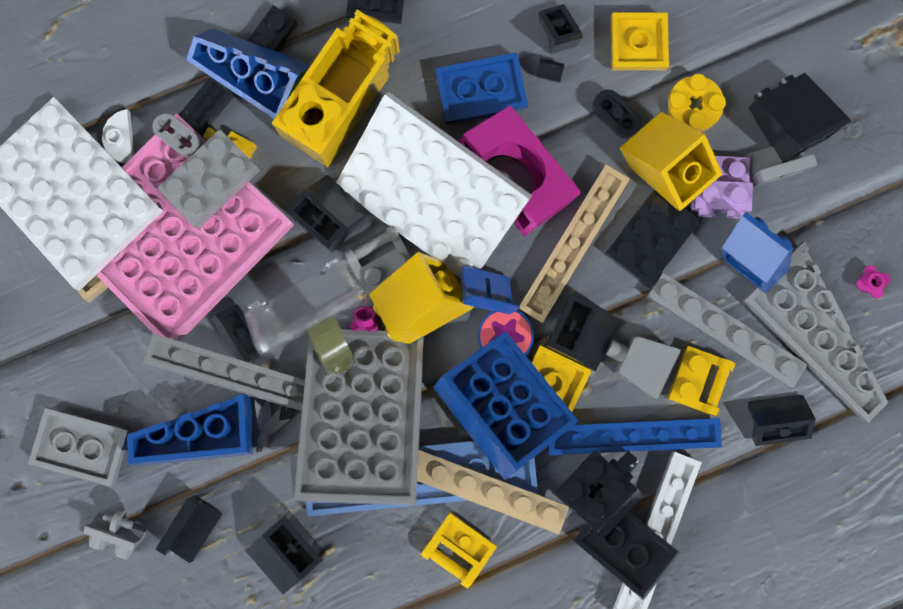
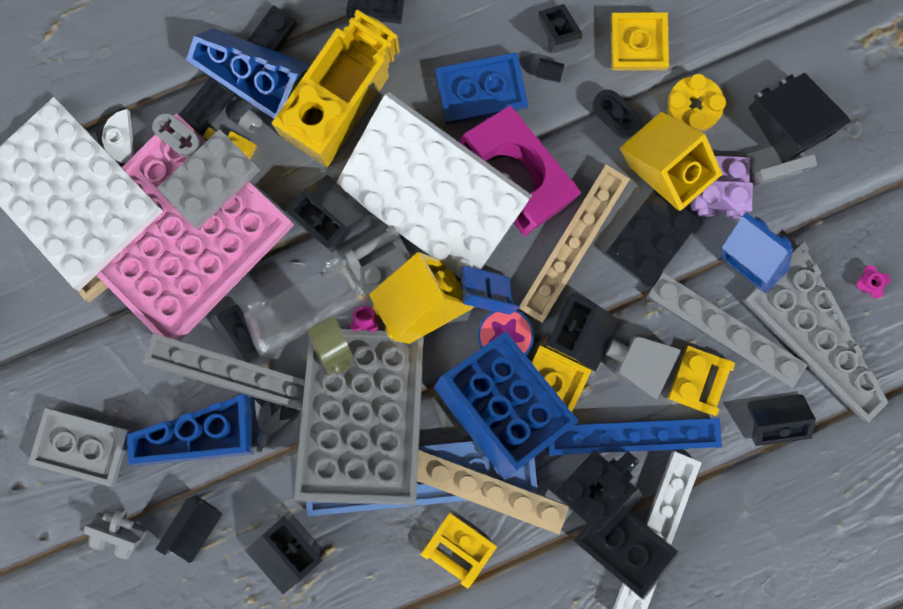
(250, 121): none -> light grey hinge

